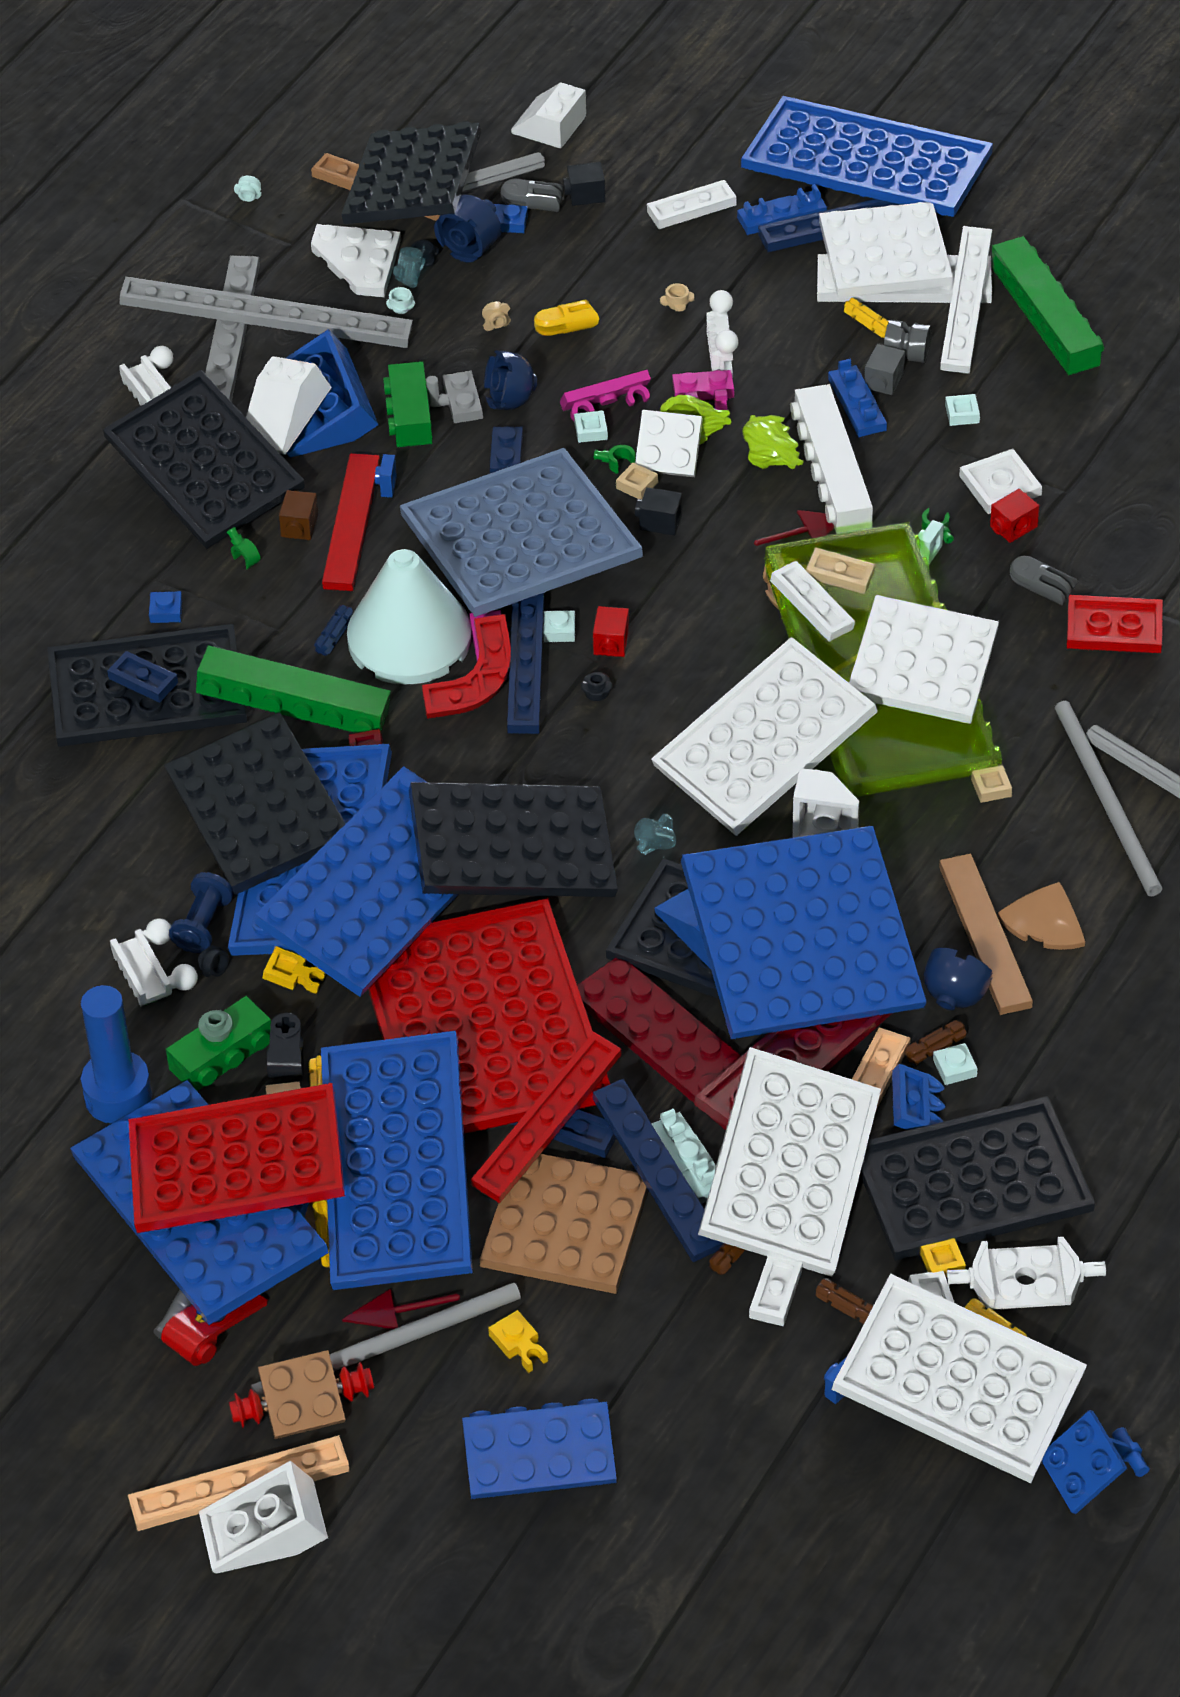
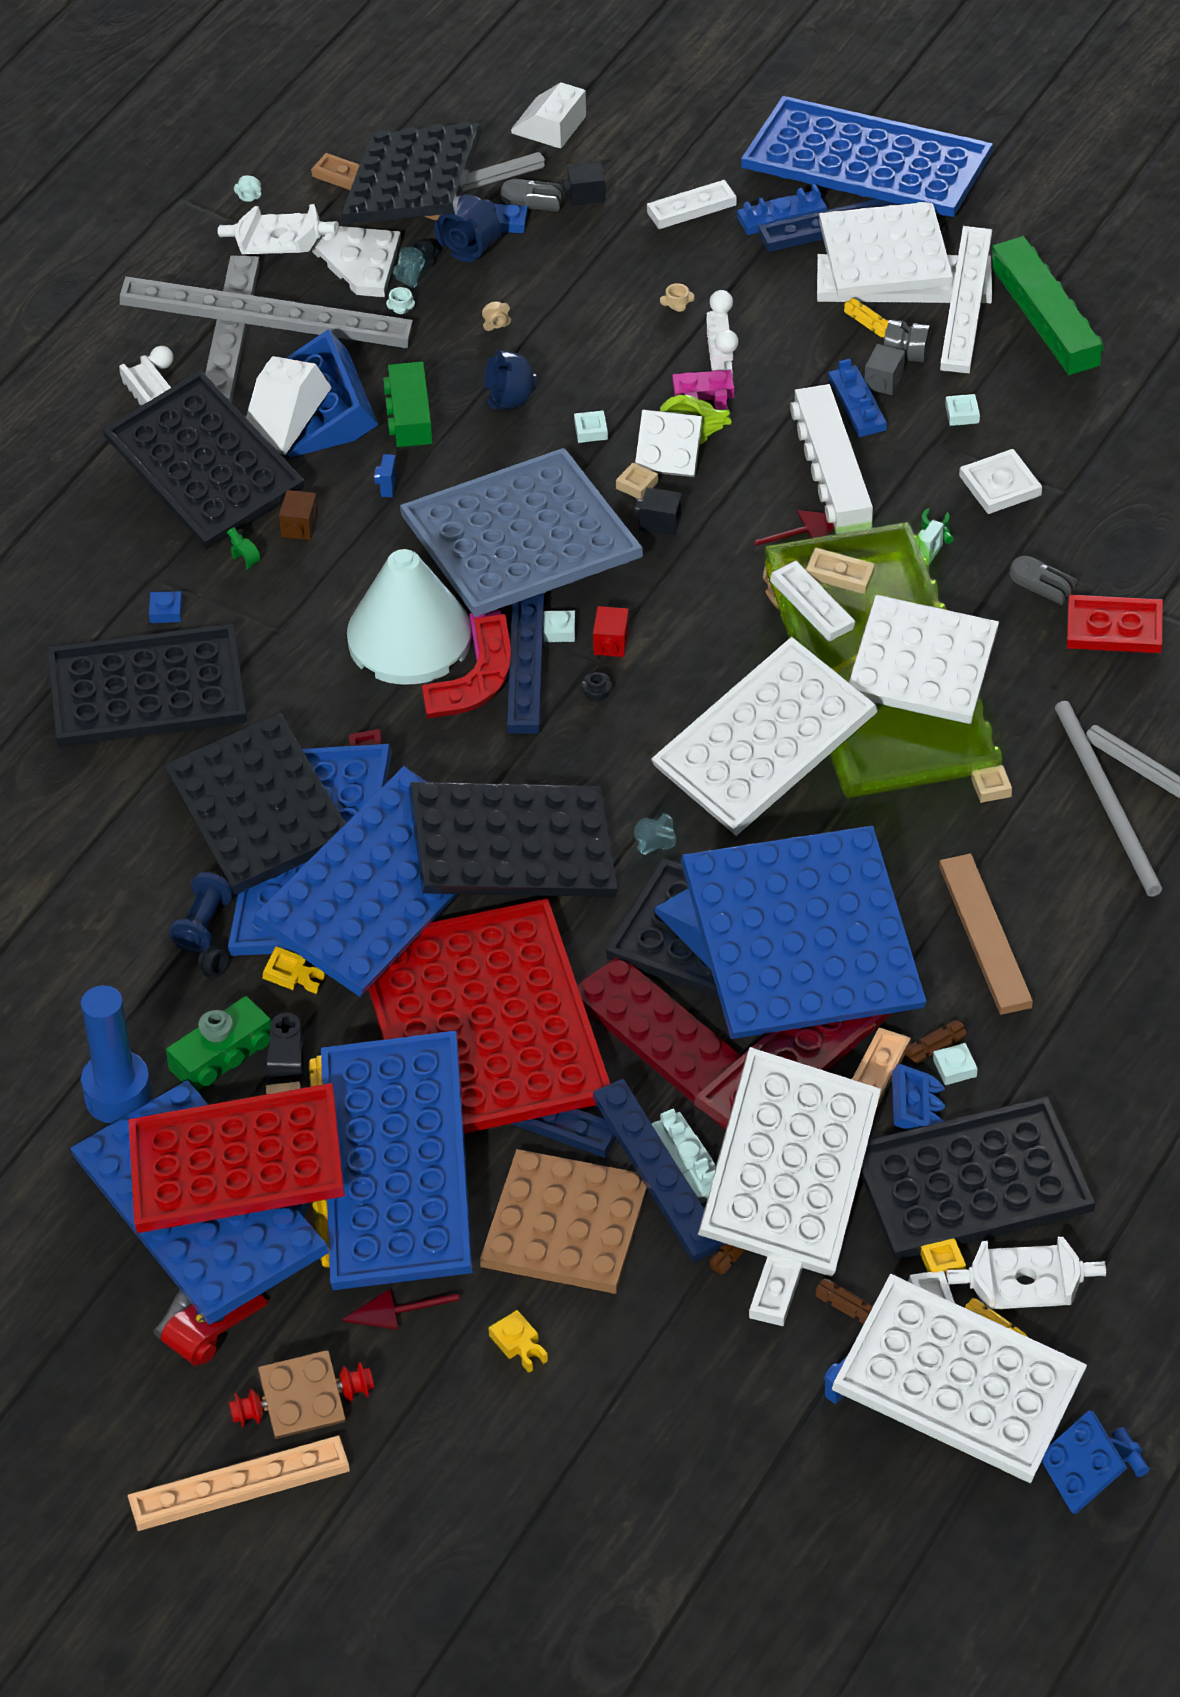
(142, 676): dark blue plate -> none
(143, 968): white gear -> none
(264, 1520): white slope -> none
(278, 232): none -> white plate
(292, 691): green brick -> none
(333, 630): dark blue axle -> none
(351, 522): red tile -> none
(419, 1328): light grey piece -> none
(460, 396): light grey plate -> none
(505, 447): dark blue plate -> none
(539, 1449): blue bracket -> none
(546, 1117): red plate -> none
(566, 318): yellow arm -> none
(607, 393): dark pink plate -> none
(615, 453): green piece -> none
(770, 442): lime hair -> none
(822, 804): white slope -> none
(956, 980): dark blue cylinder -> none
(1014, 515): red brick -> none
(1045, 917): medium nougat brick -> none

